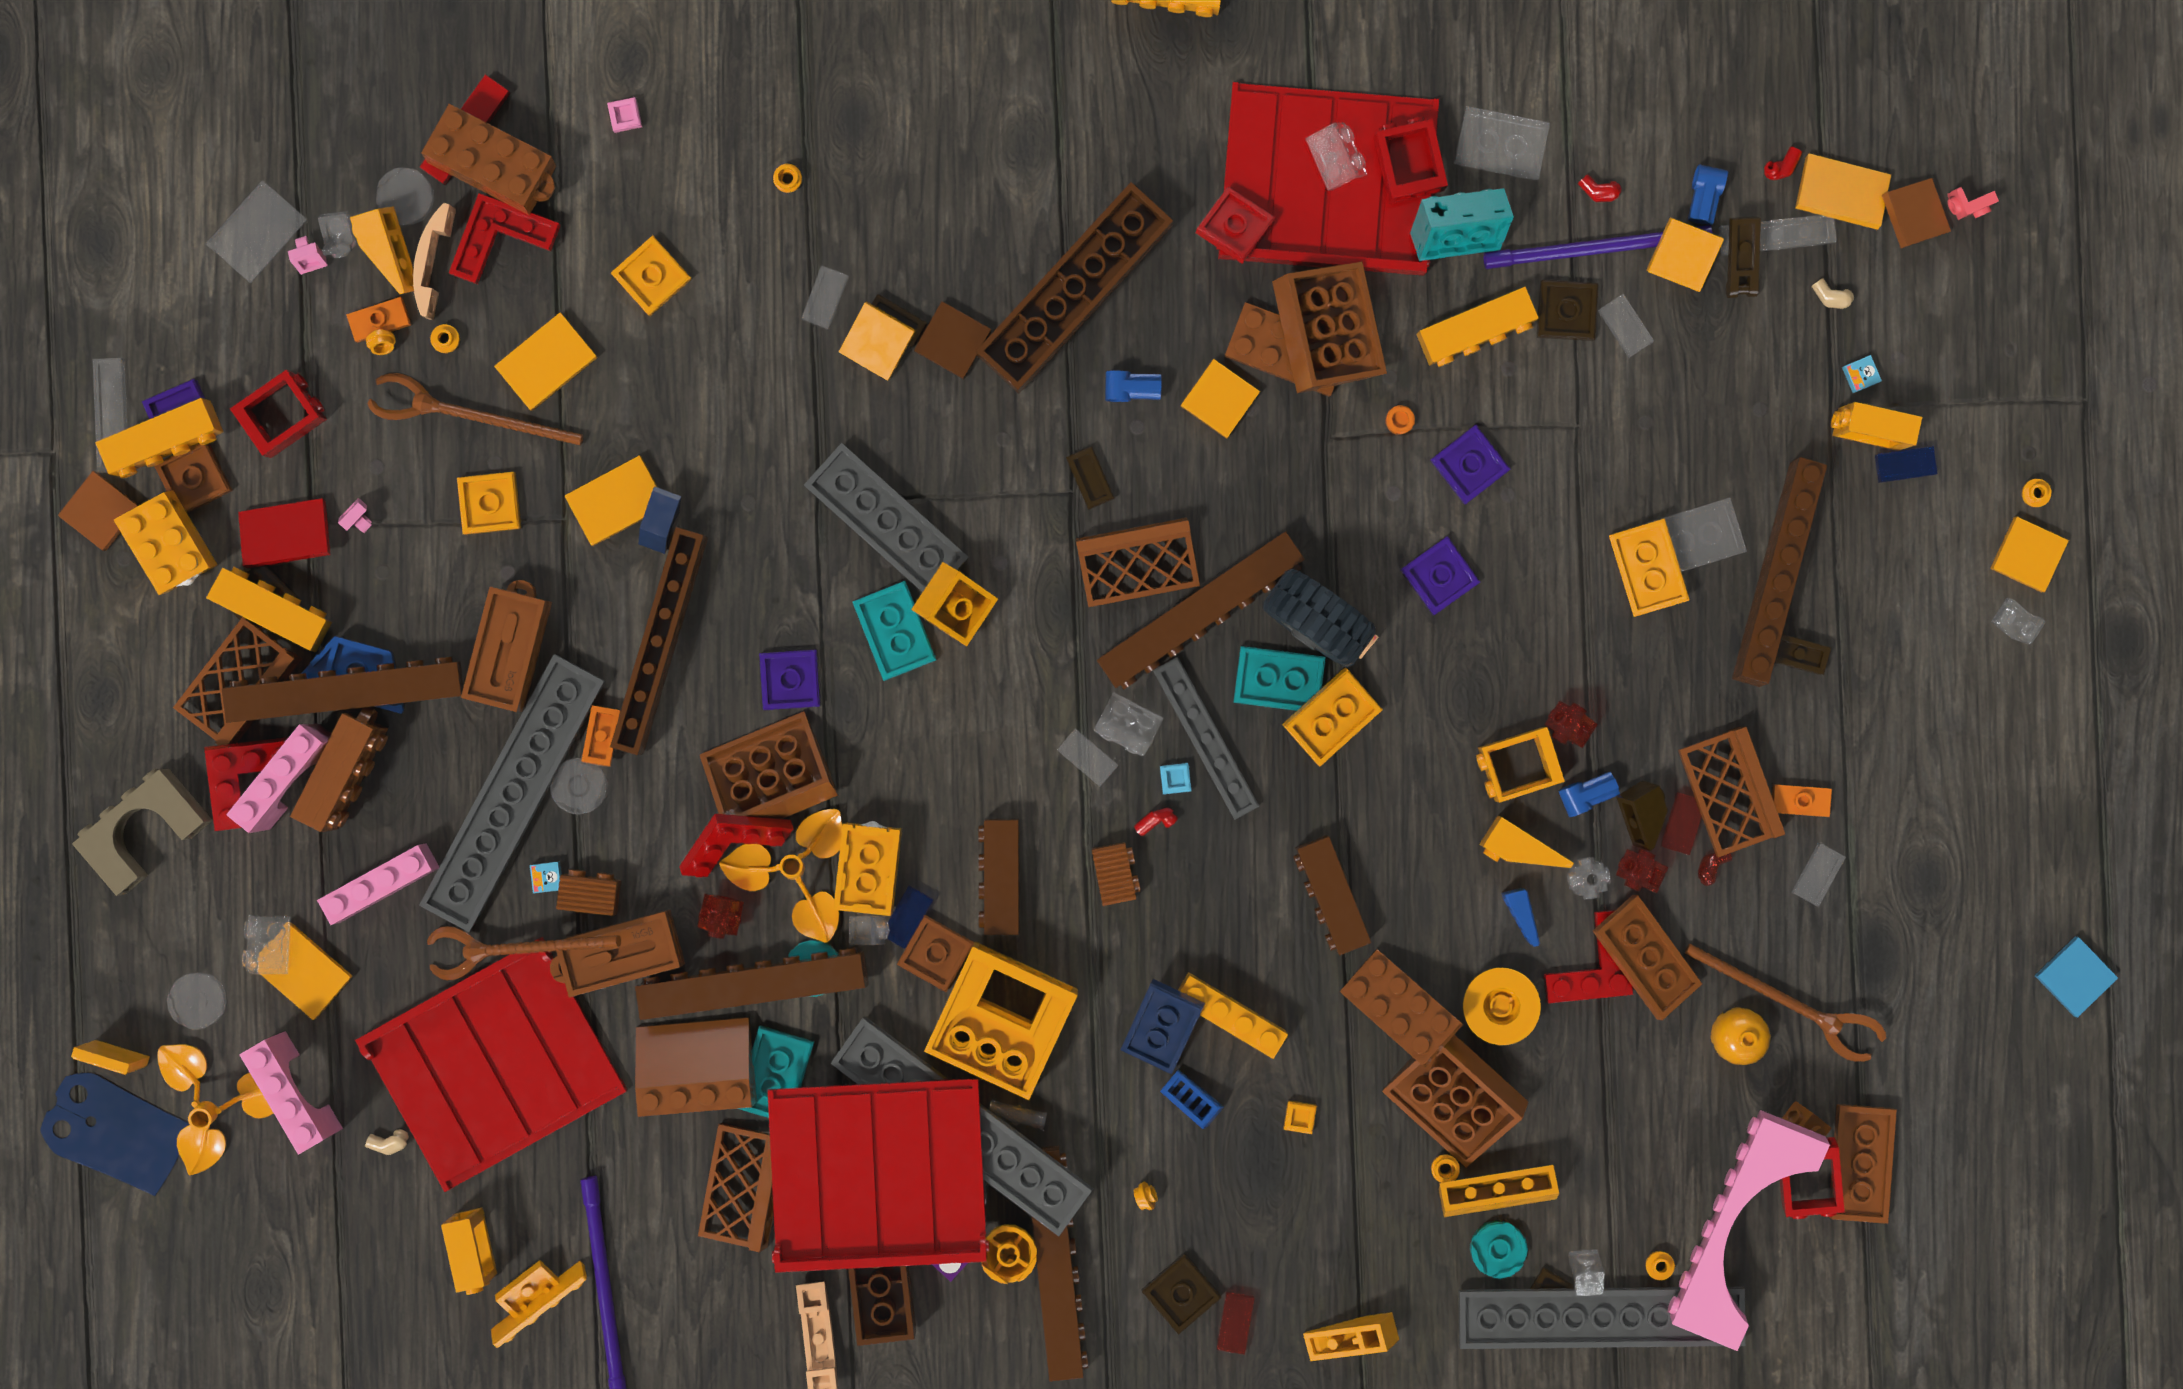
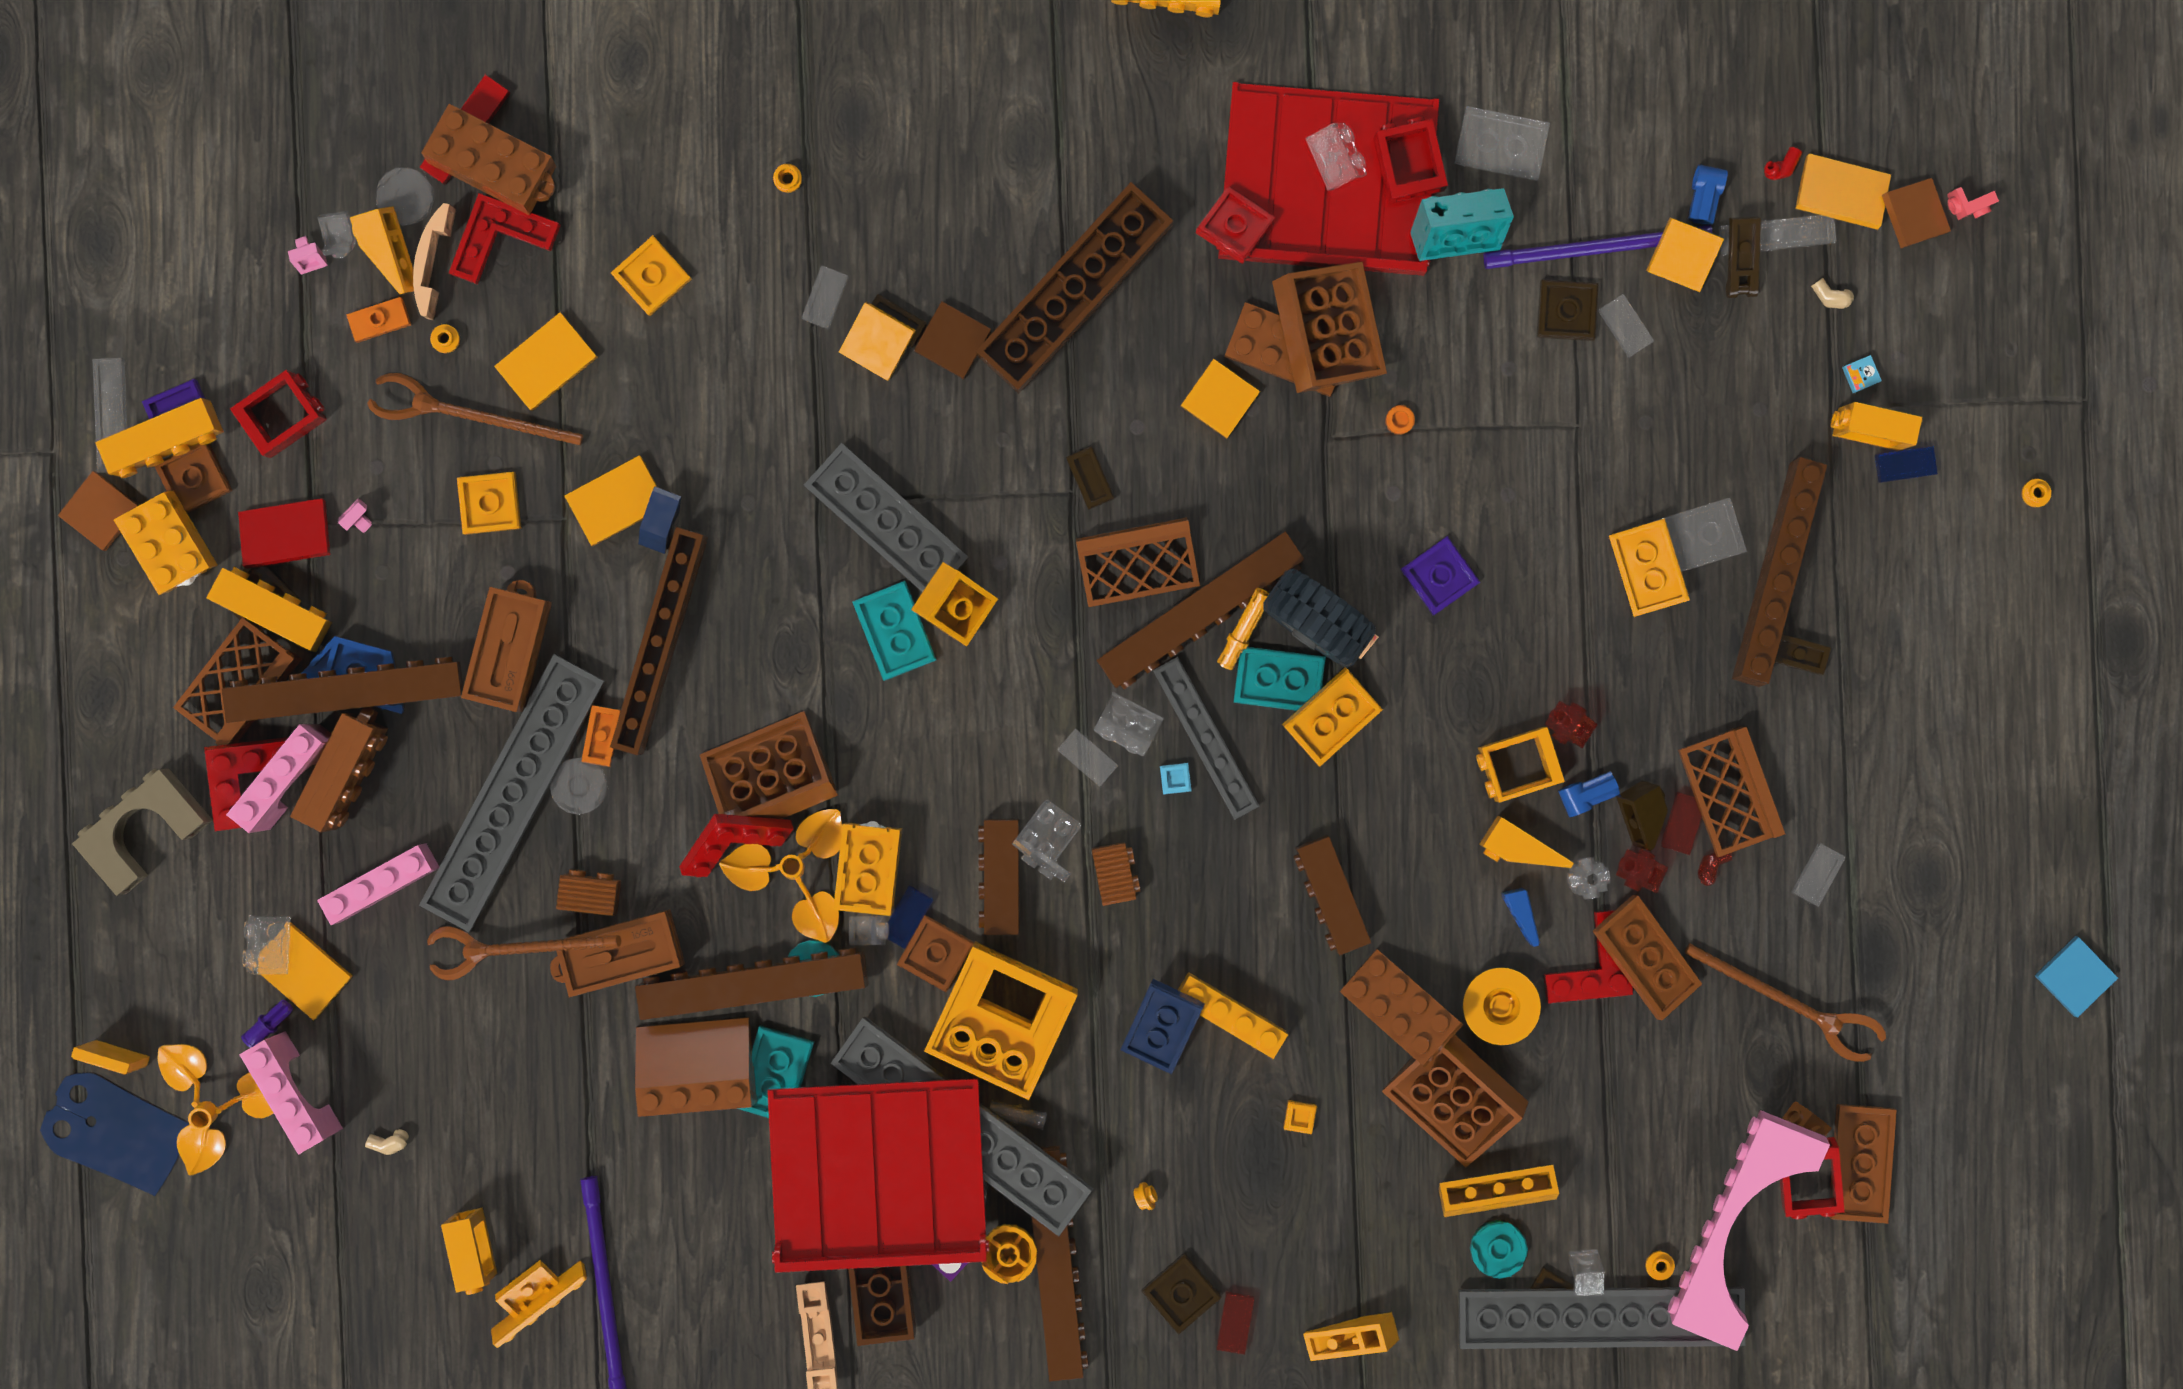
(196, 1000): clear tile -> none
(256, 231): clear piece -> none
(267, 1024): none -> dark purple axle
(380, 342): light orange plate -> none
(491, 1066): red container -> none
(545, 876): medium azure tile -> none
(624, 115): bright pink tile -> none
(720, 915): clear red brick -> none
(763, 1209): dark orange fence -> none
(789, 679): dark purple tile -> none
(1046, 838): none -> clear bracket
(1124, 386): blue piece -> none
(1154, 818): red arm -> none
(1215, 1108): blue slope -> none
(1239, 637): none -> light orange pin
(1451, 1175): light orange plate -> none
(1470, 464): dark purple tile -> none
(1477, 326): light orange brick -> none
(1600, 192): red arm -> none
(1740, 1036): light orange cylinder -> none
(1802, 800): orange plate -> none
(2017, 622): clear bracket -> none
(2029, 554): light orange tile -> none

